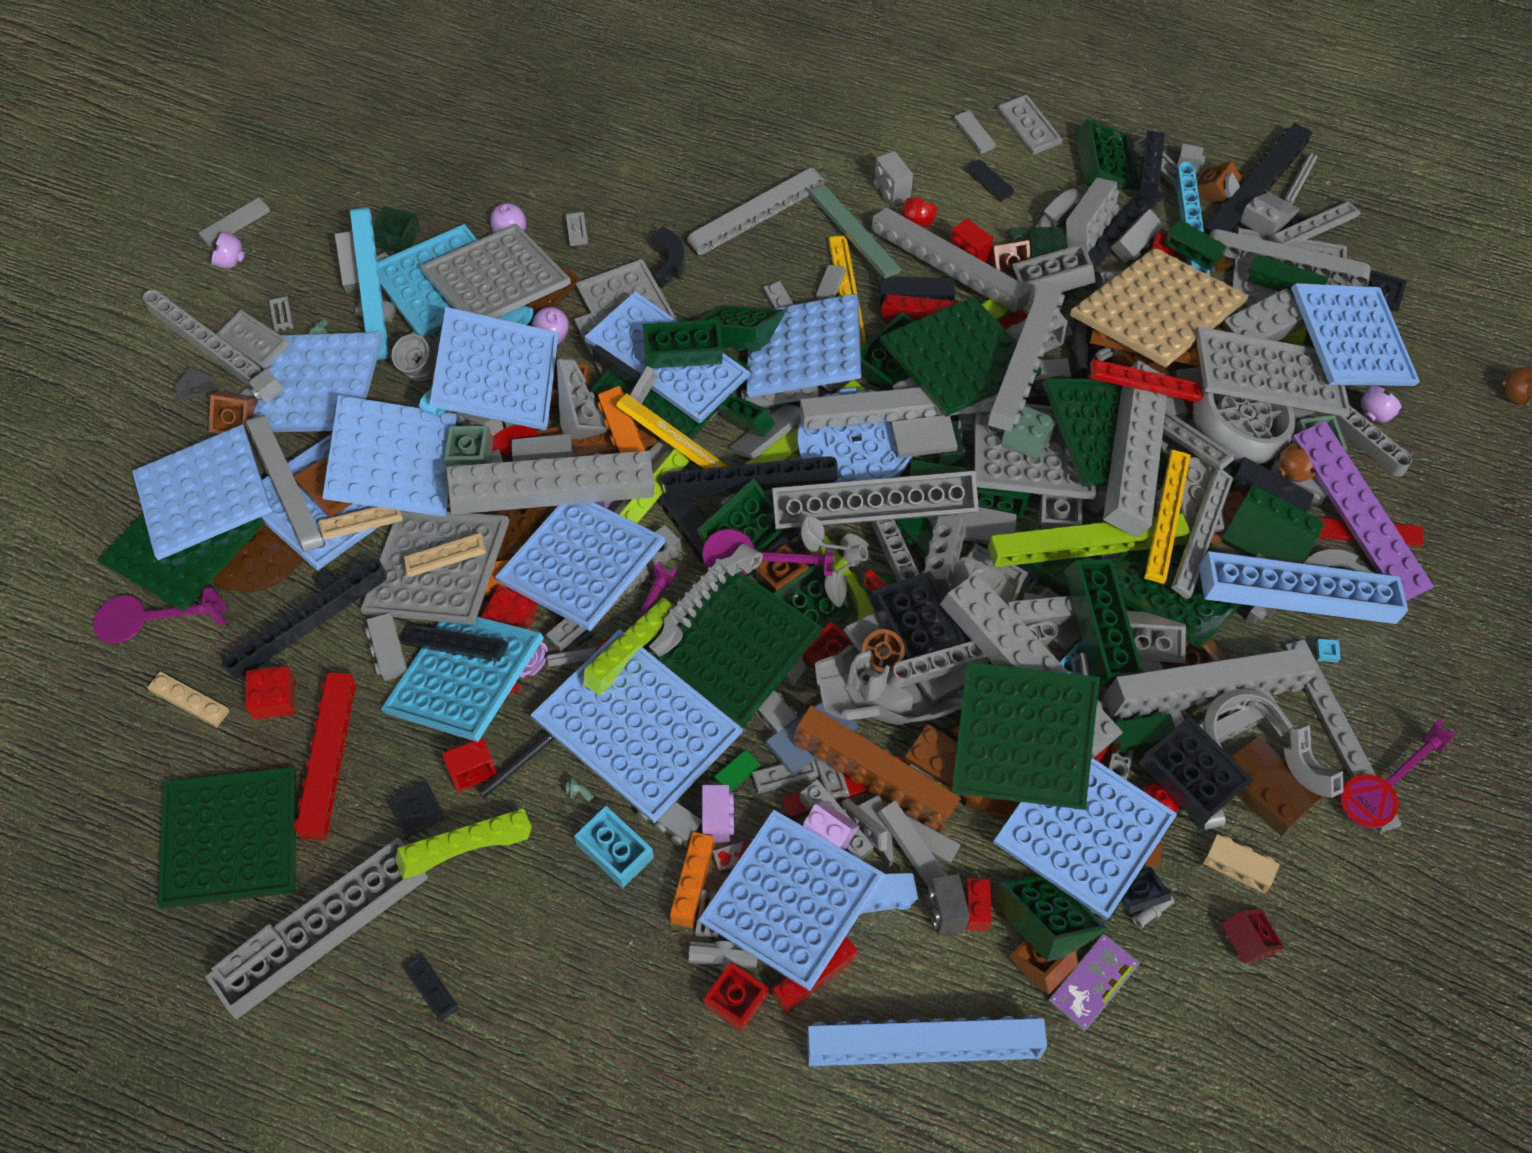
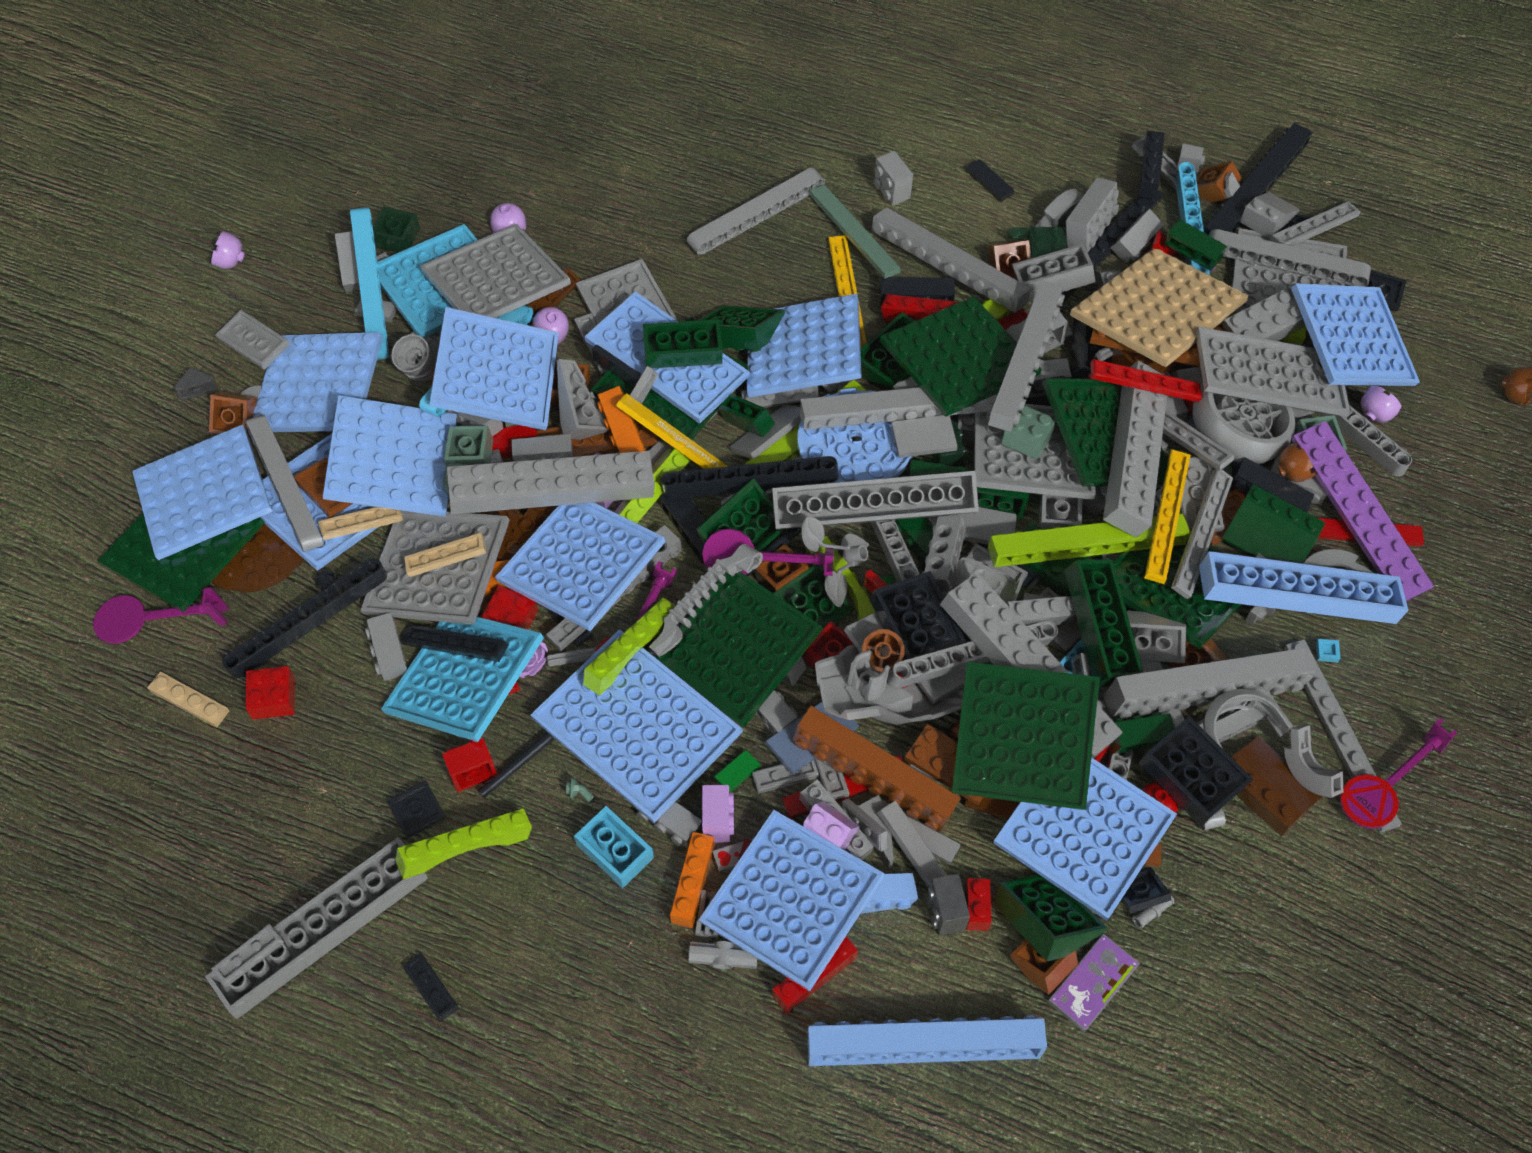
(201, 337): light grey beam -> none
(228, 838): dark green plate -> none
(234, 221): light grey tile -> none
(265, 386): light grey brick -> none
(283, 325): light grey tile -> none
(319, 328): sand green plate -> none
(326, 757): red brick -> none
(576, 229): light grey plate -> none
(671, 247): black arch -> none
(736, 997): red brick -> none
(777, 295): light grey plate -> none
(831, 282): light grey tile -> none
(919, 212): red cylinder -> none
(972, 240): red brick -> none
(974, 132): light grey tile -> none
(1029, 124): light grey tile -> none
(1106, 155): dark green slope -> none
(1225, 264): clear orange tile -> none
(1241, 863): tan brick -> none
(1252, 936): dark red slope -> none
(1280, 275): dark green brick -> none
(1300, 178): light grey axle -> none

